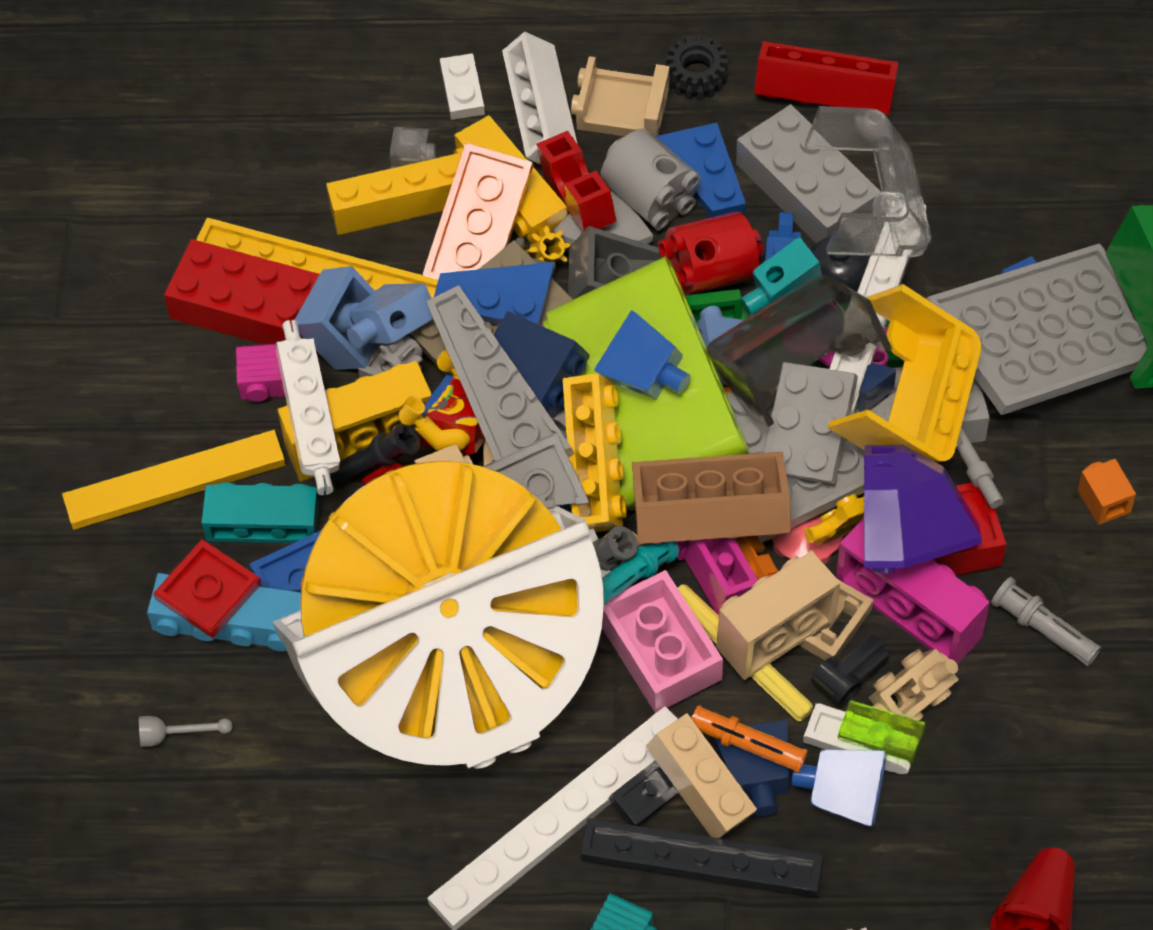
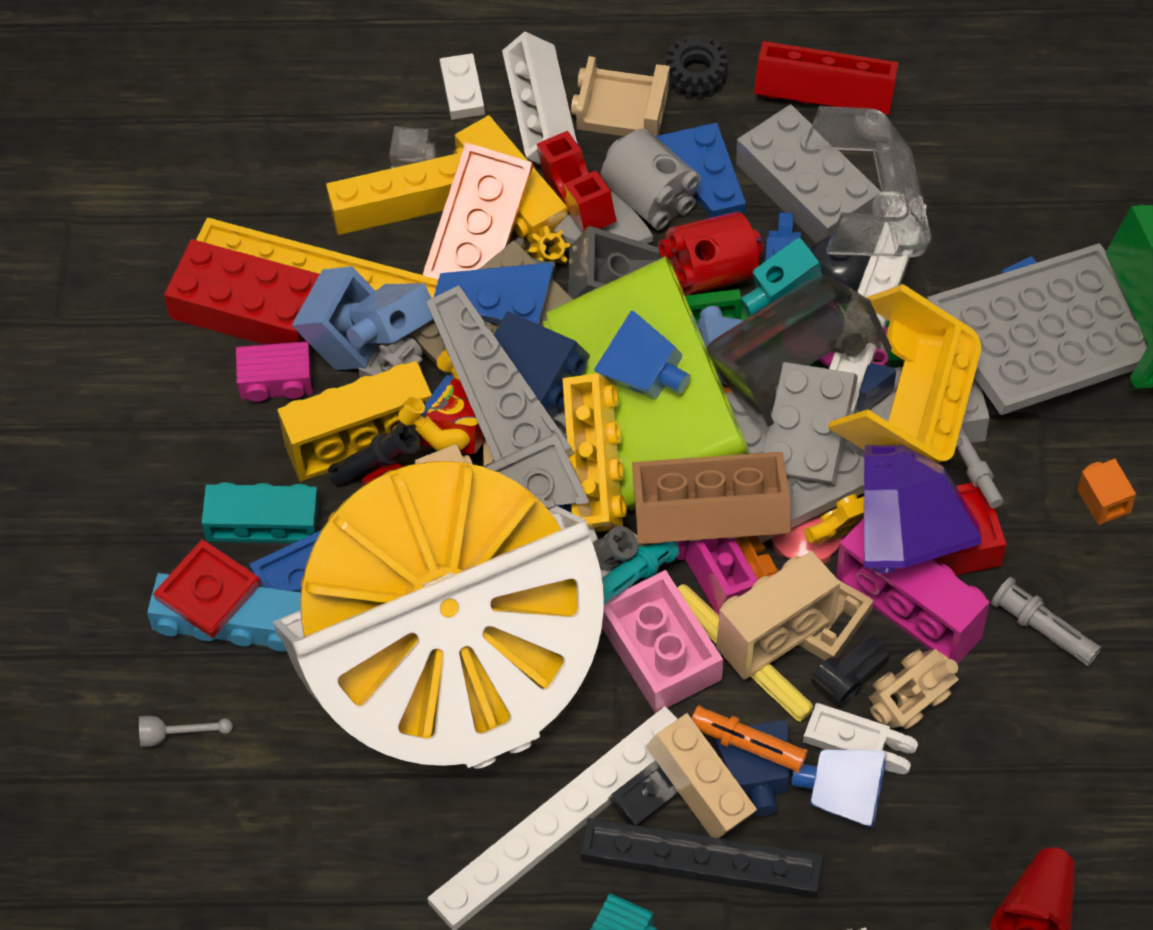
(173, 479): yellow tile -> none
(307, 407): white plate -> none
(881, 731): clear neon green plate -> none

